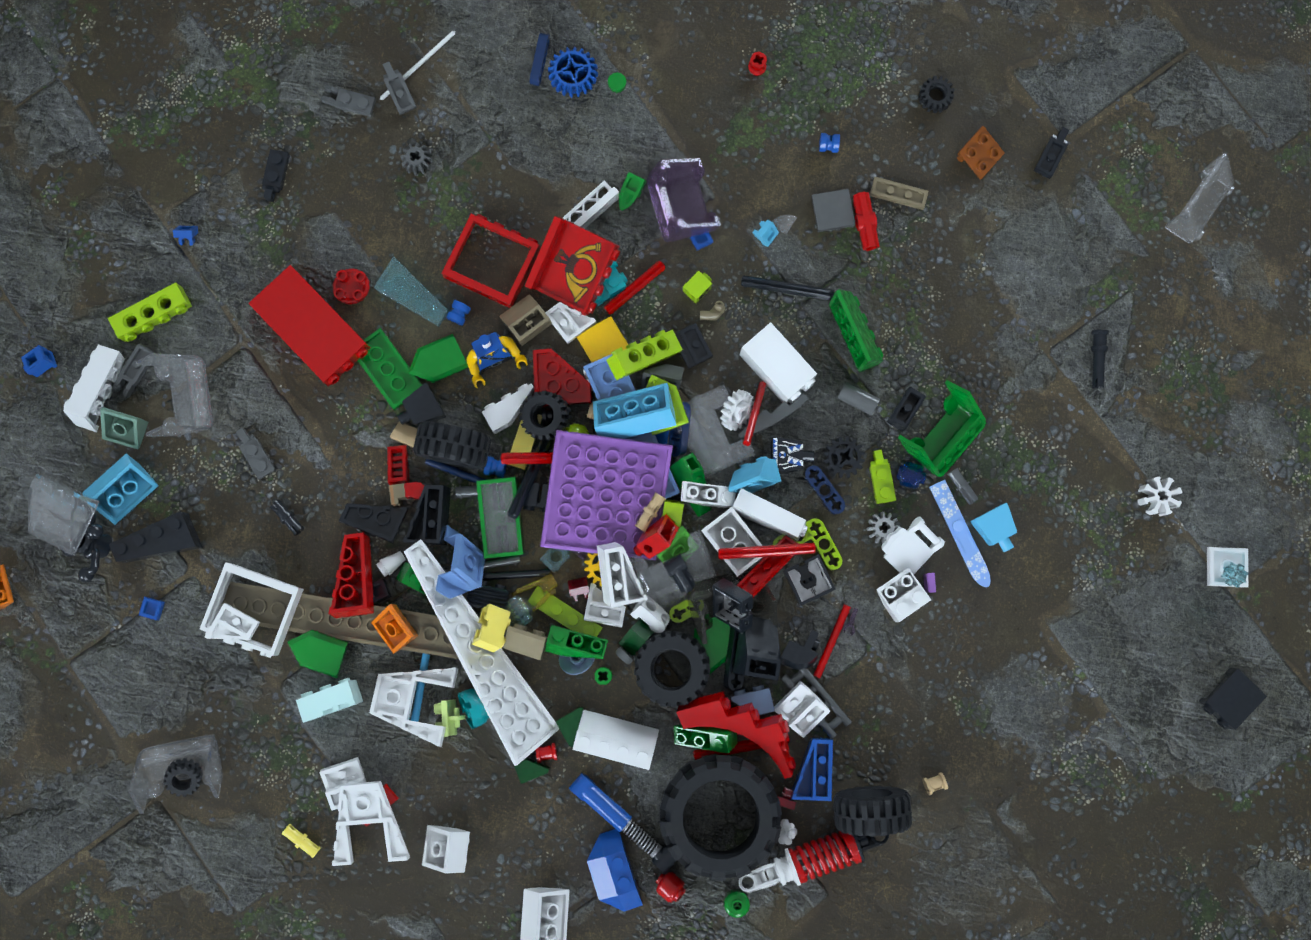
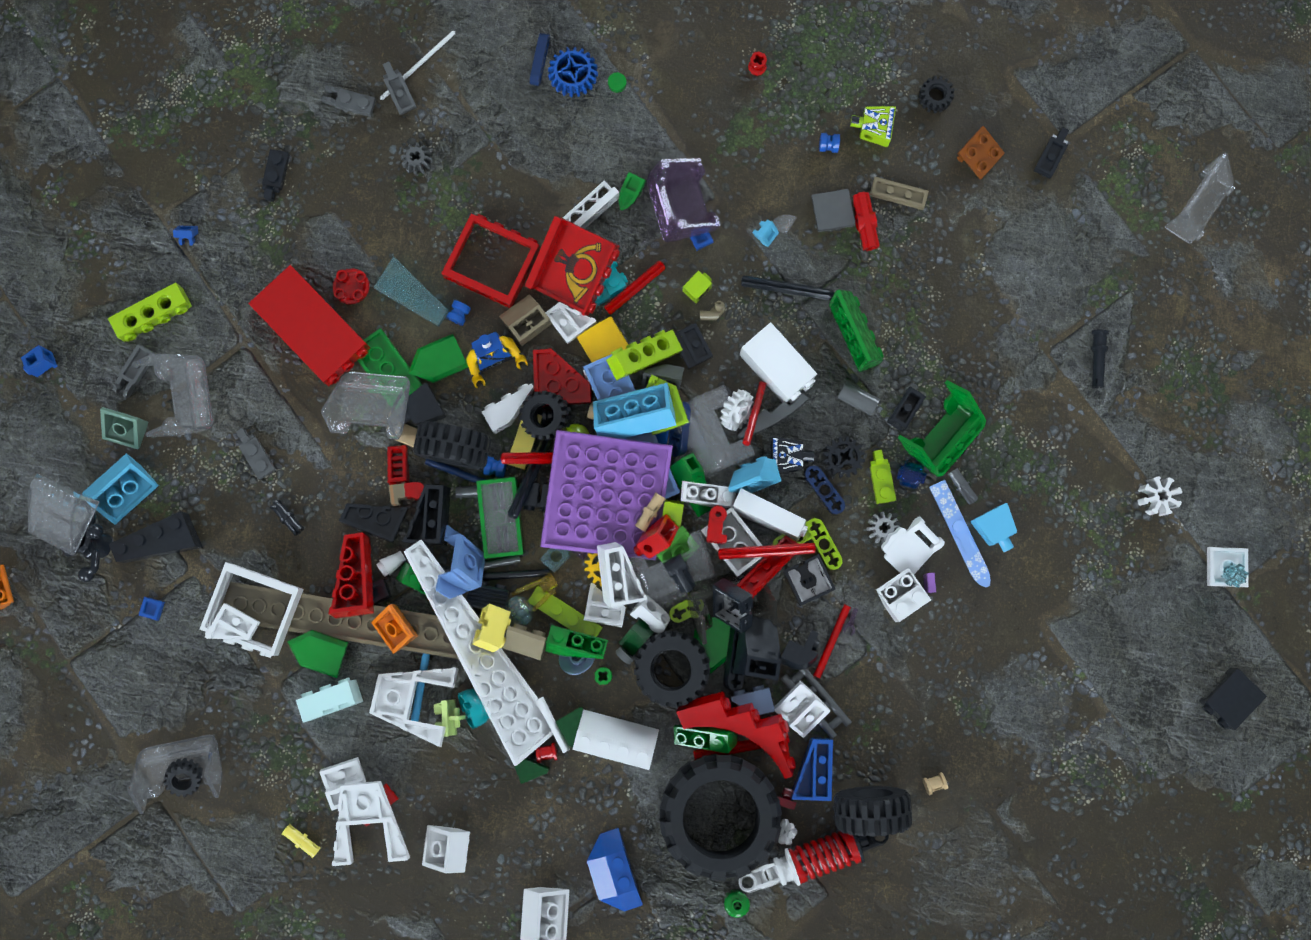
(94, 387): white wedge -> none
(368, 401): none -> clear windscreen
(552, 724): none -> white bar
(578, 587): dark red tile -> none
(616, 816): piece -> none
(670, 887): red head -> none
(715, 525): none -> red leg
(875, 124): none -> torso

